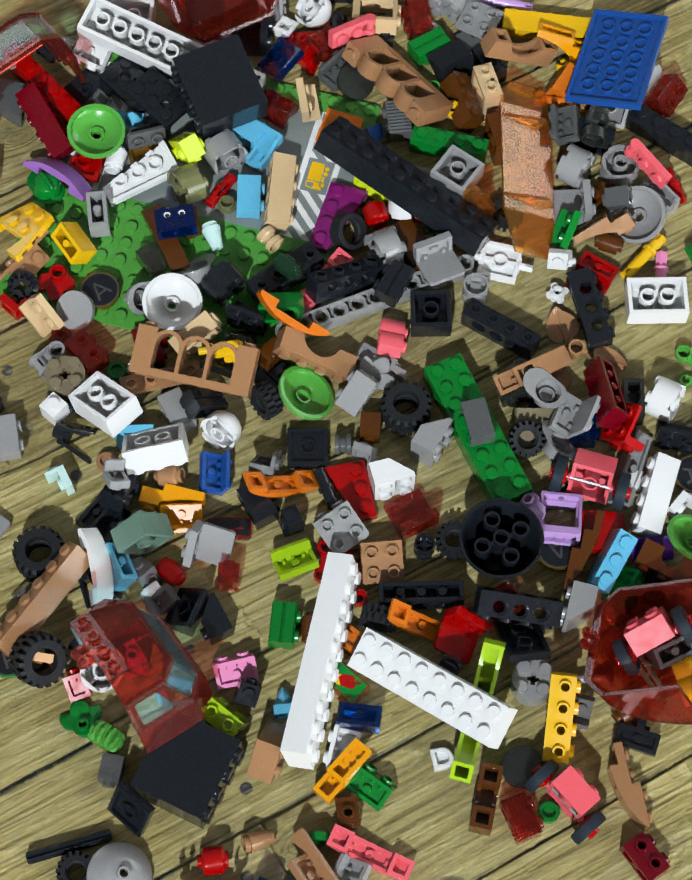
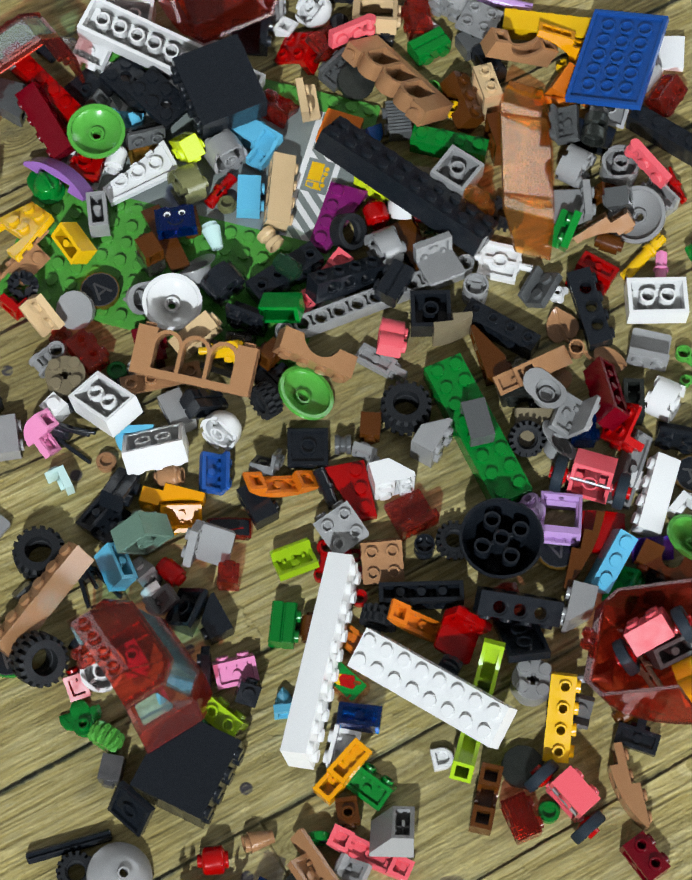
(38, 431): none -> bright pink brick
(43, 657): light nougat tile -> none
(56, 285): red plate -> none
(99, 564): white slope -> none
(114, 474): light grey bracket -> none
(149, 248): none -> reddish brown brick
(204, 662): none -> black hinge
(267, 755): medium nougat brick -> none
(270, 302): orange slope -> none
(280, 59): clear blue tile -> none
(291, 521): black brick -> none
(357, 392): light grey brick -> none
(378, 370): light grey plate -> none
(393, 833): none -> light grey slope
(451, 58): black slope -> none
(451, 331): none -> dark tan slope
(490, 358): none -> reddish brown slope
(539, 288): none -> dark grey bracket
(561, 259): white bracket -> none
(649, 349): none -> light grey bracket
(671, 54): none -> white slope

